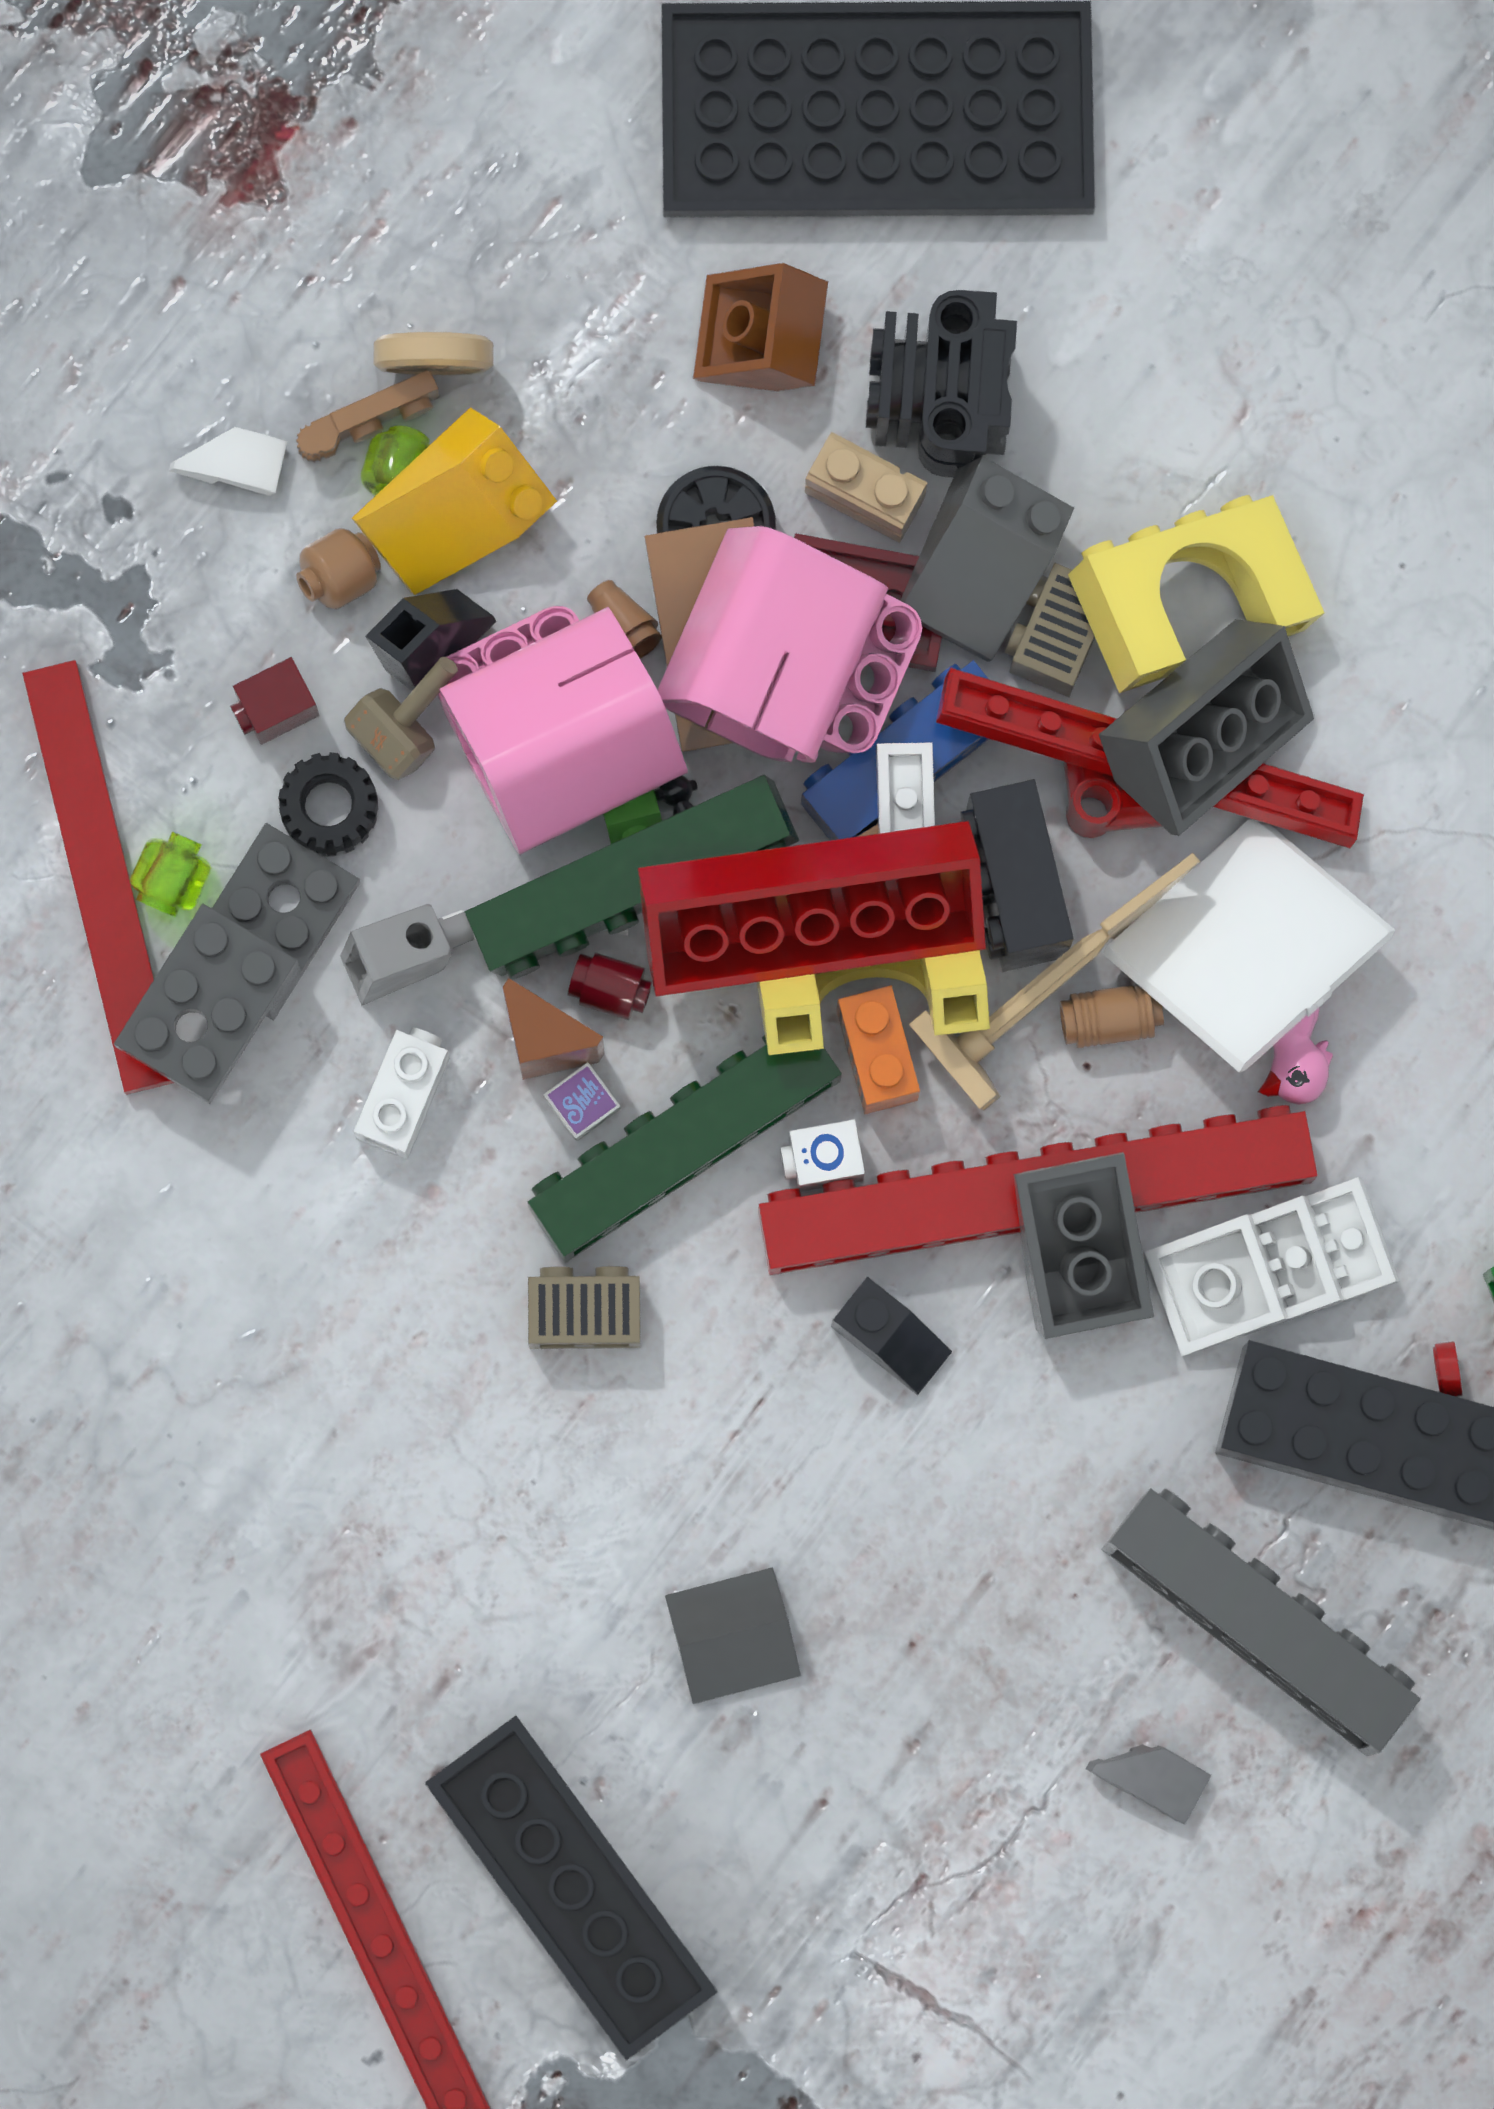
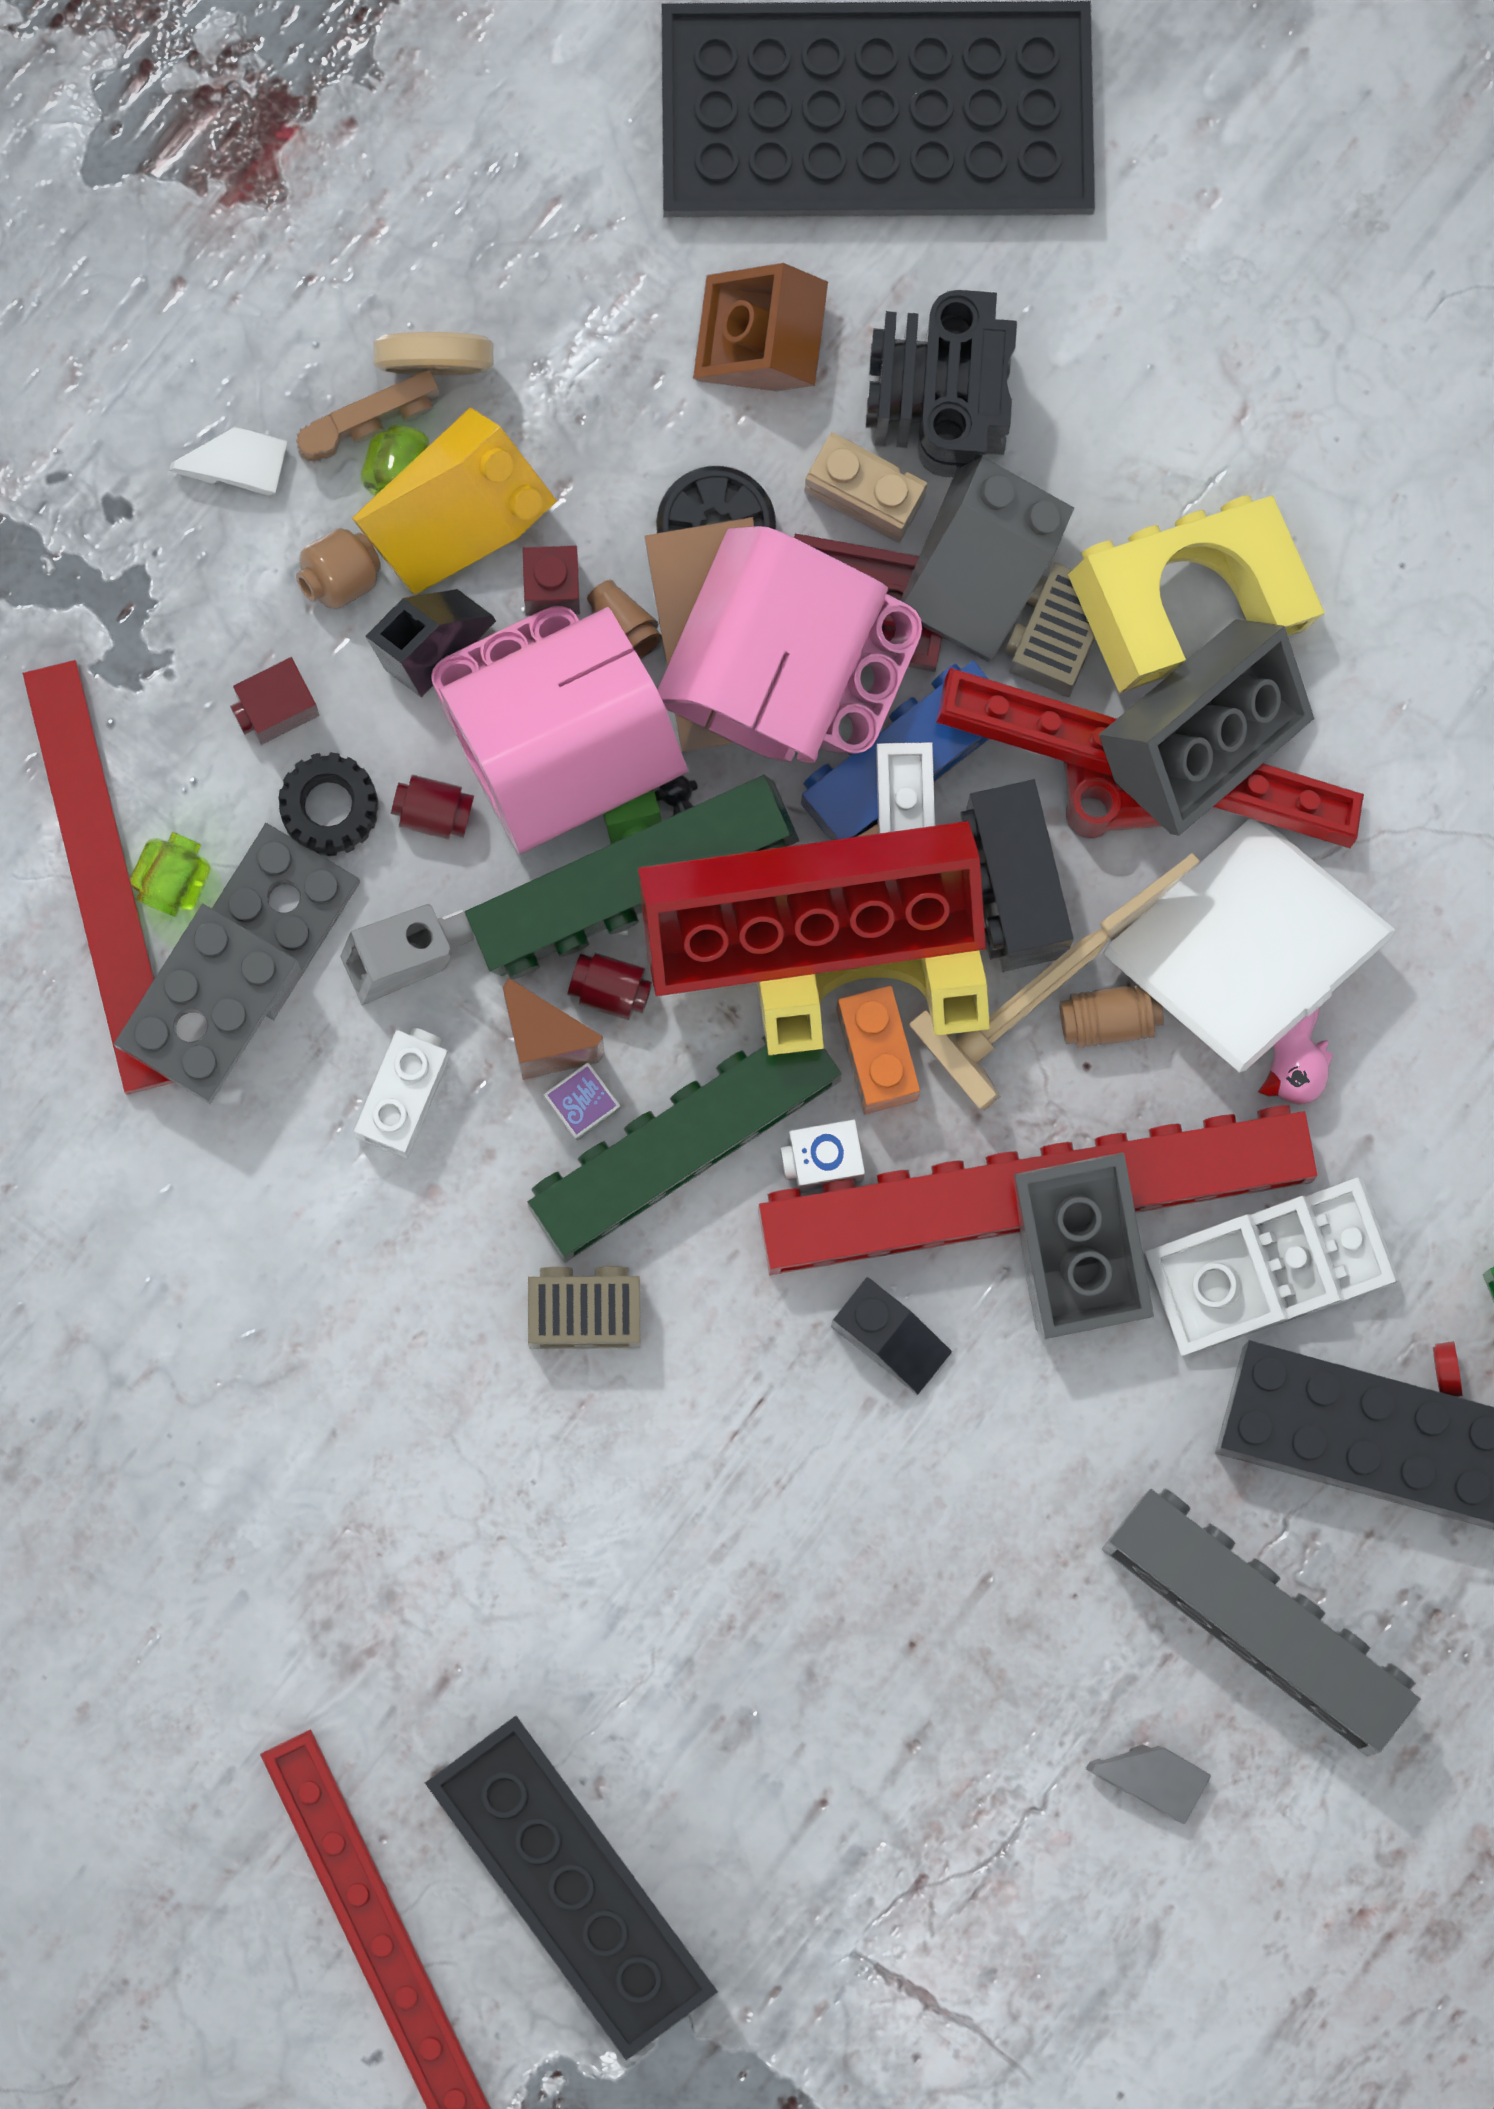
(391, 728): dark tan piece -> none
(432, 807): none -> dark red brick
(550, 578): none -> dark red brick
(733, 1635): dark grey slope -> none

